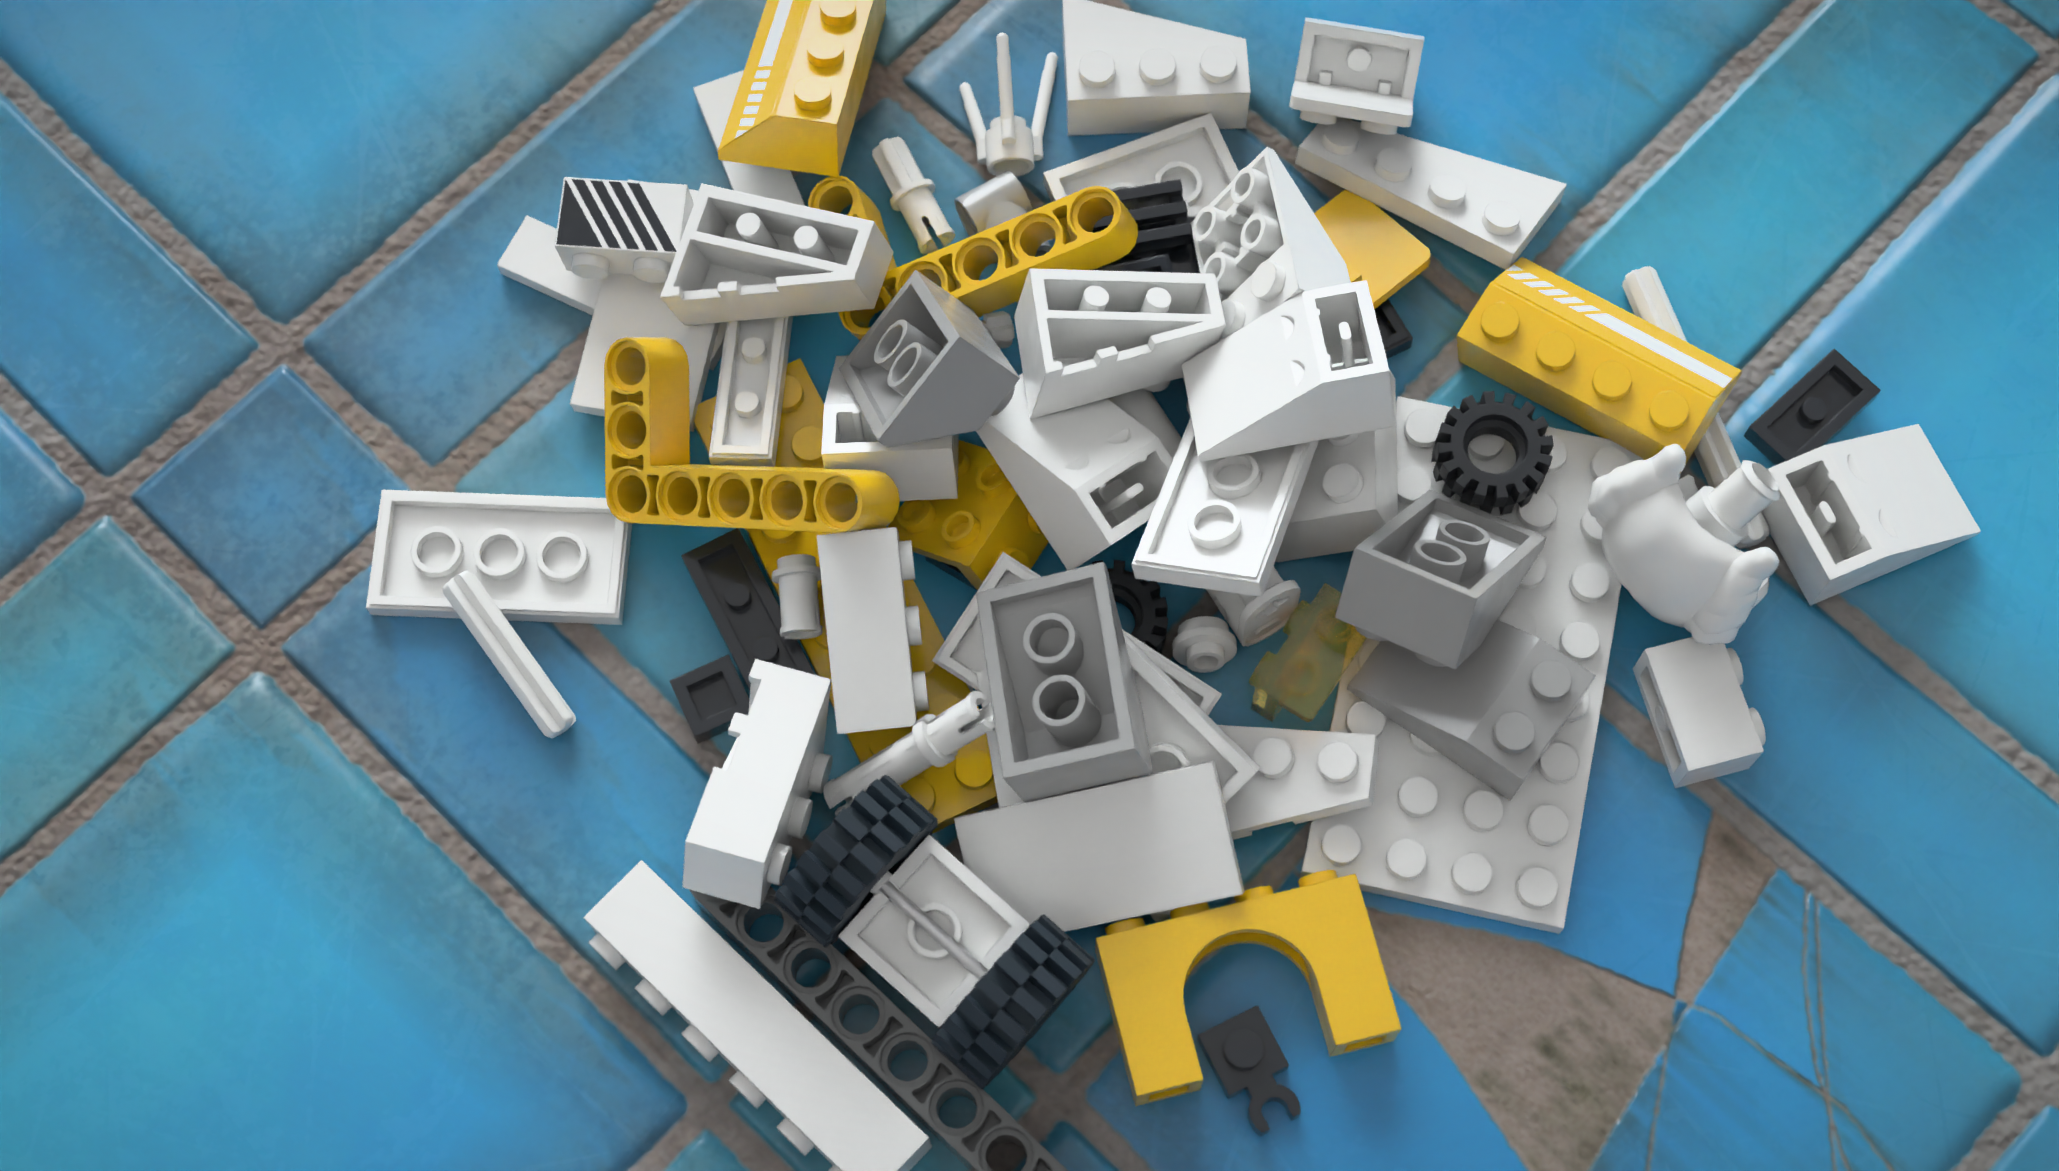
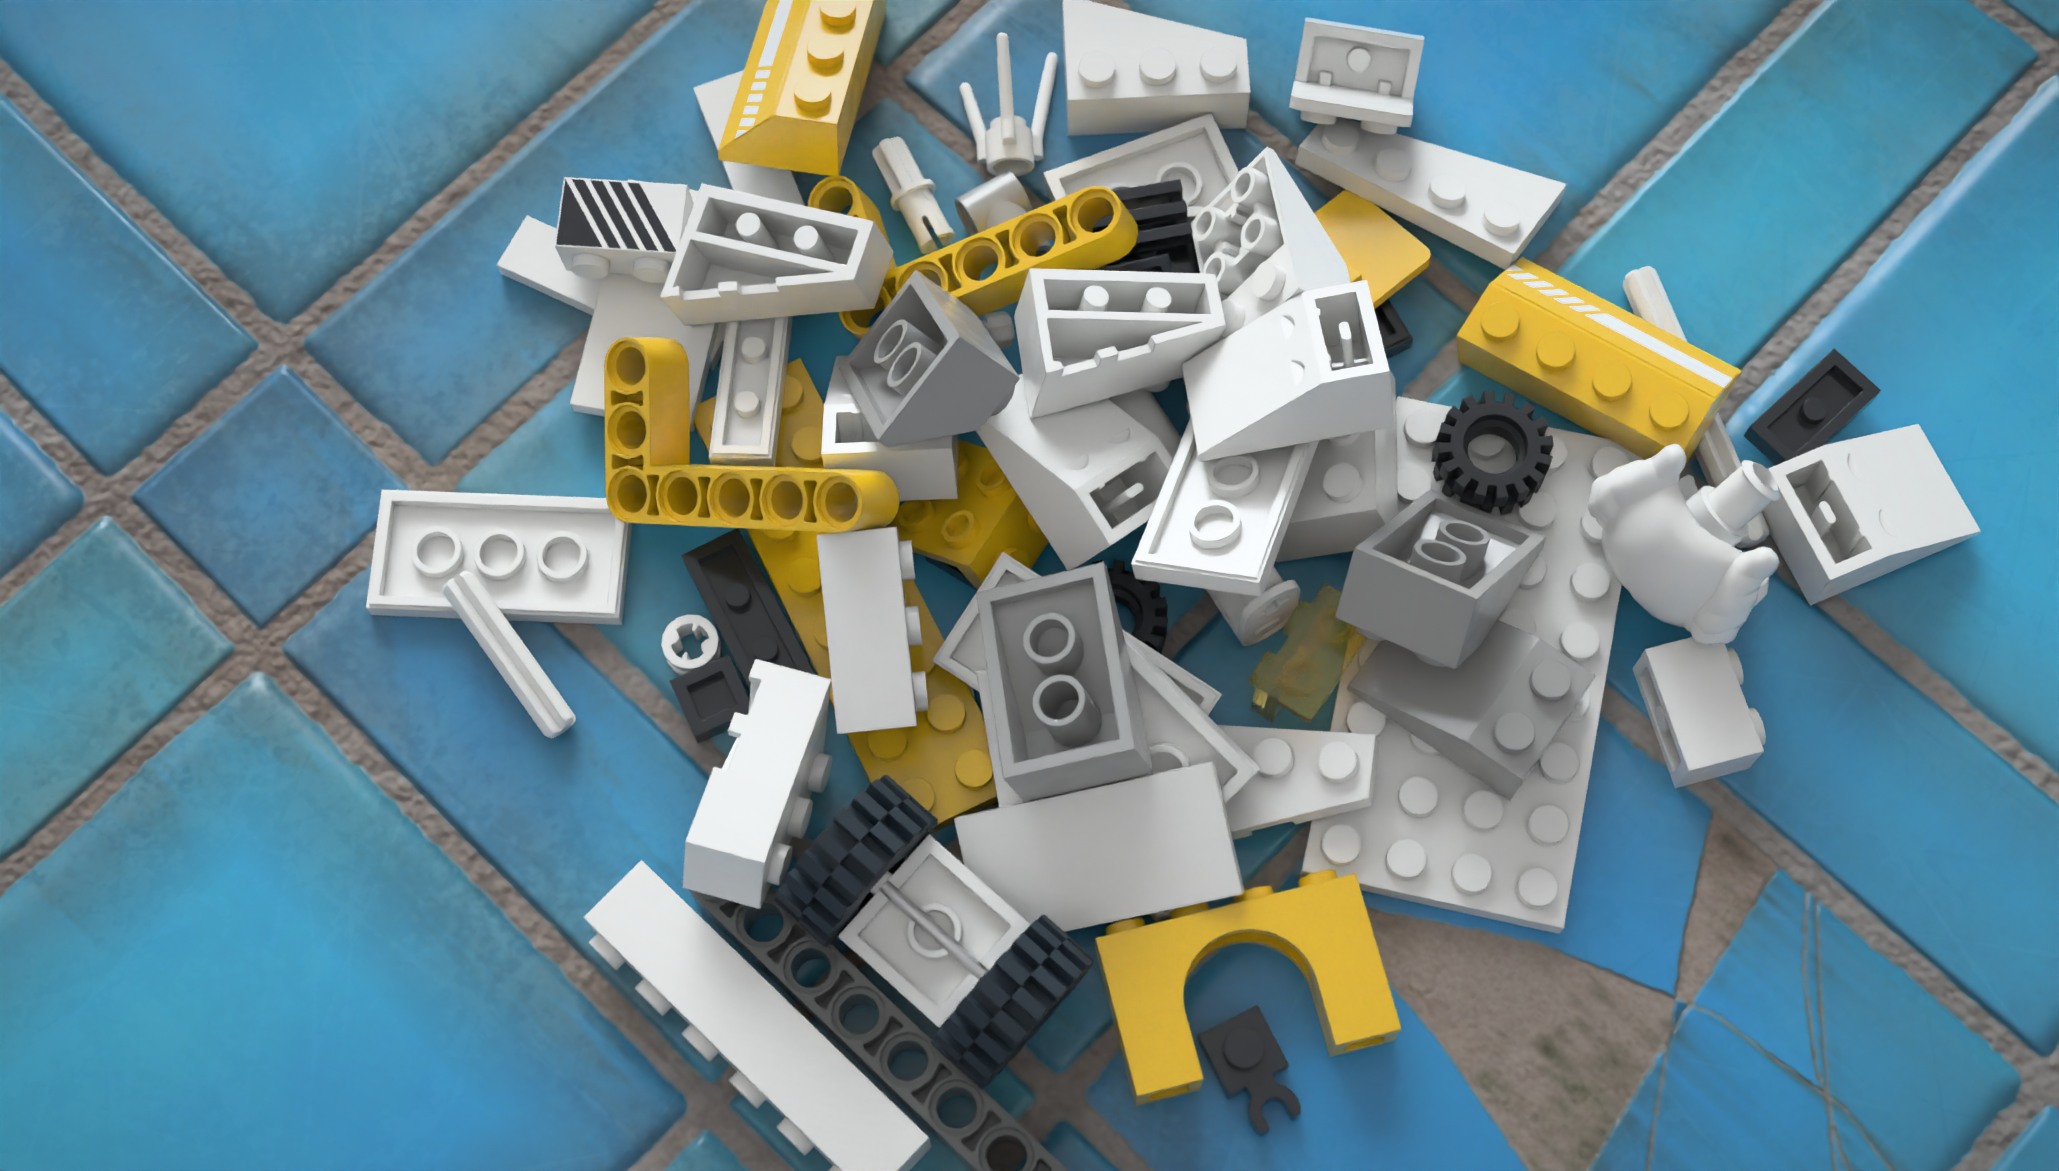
(684, 626): none -> white bush
(798, 596): white pin -> none
(930, 743): white pin -> none
(1204, 644): white plate -> none

